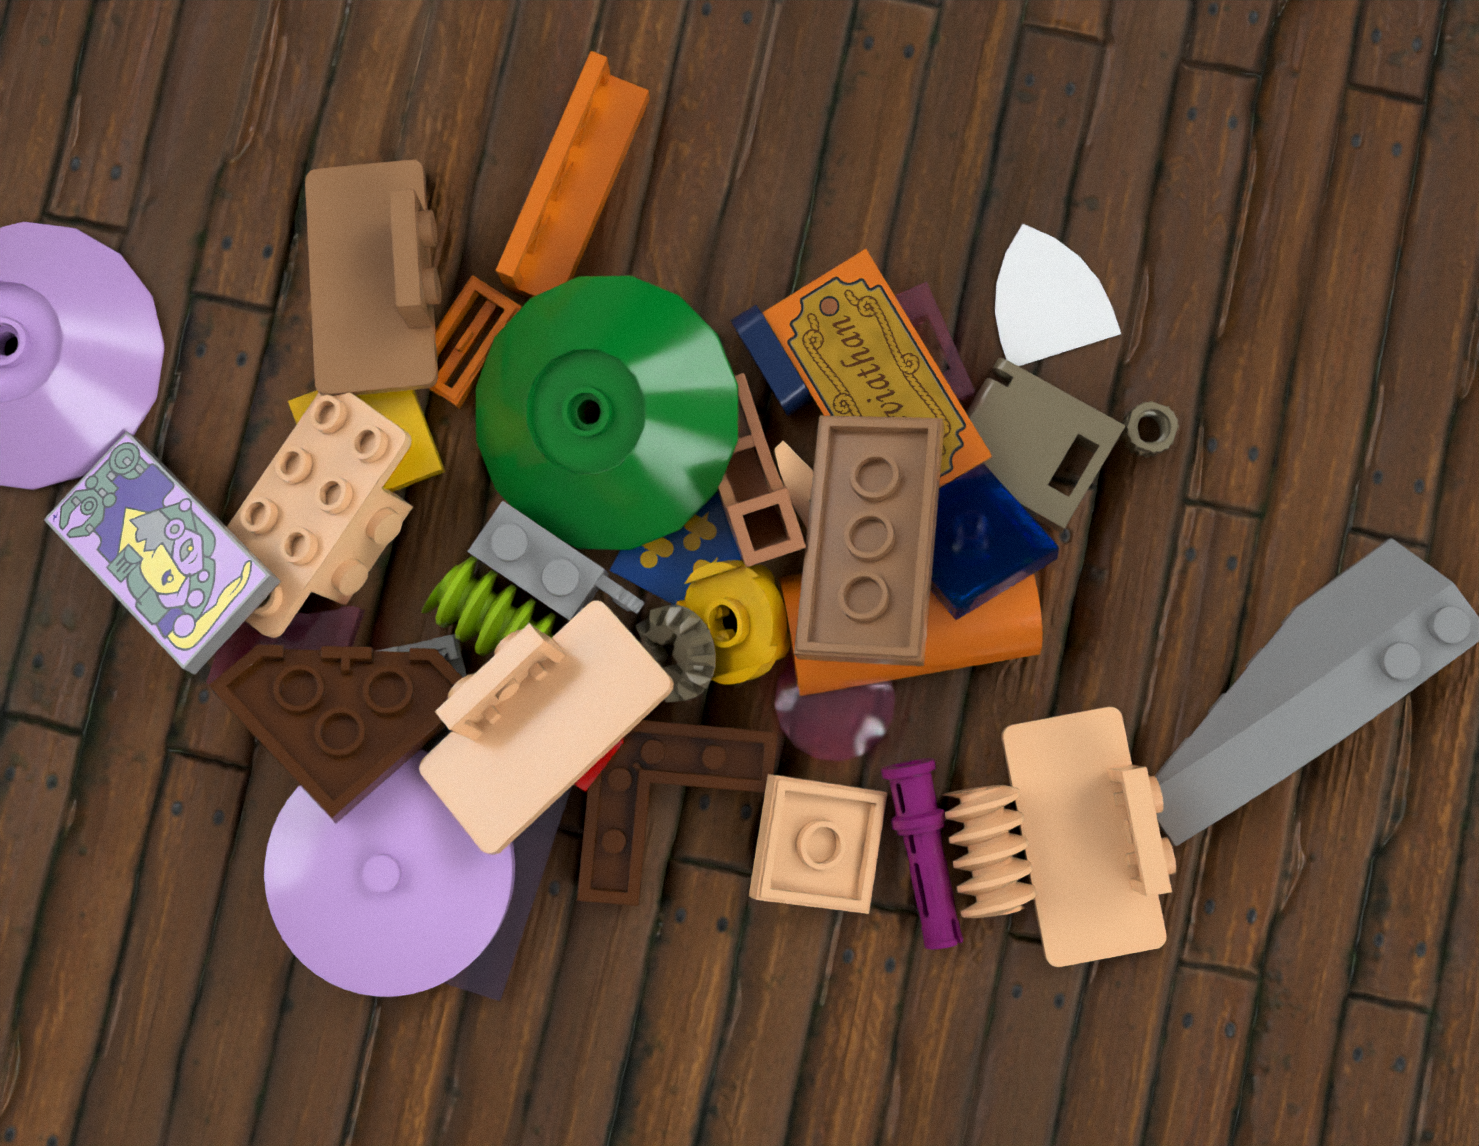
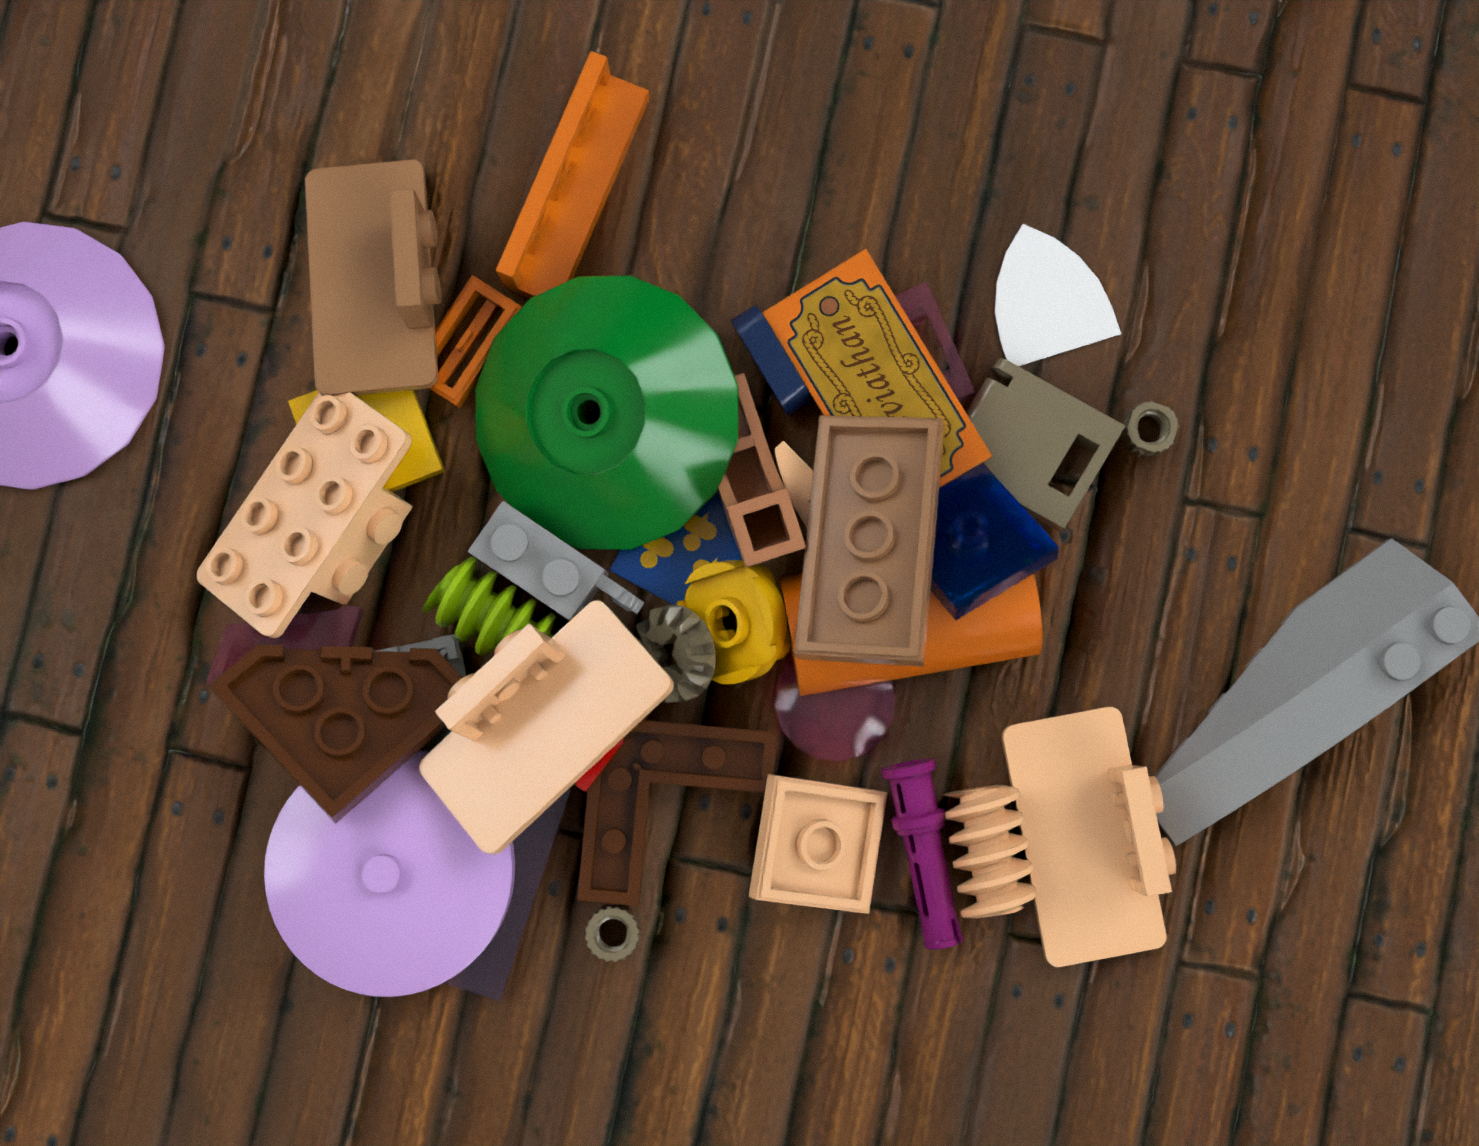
(161, 552): tile -> none
(594, 939): none -> dark tan axle

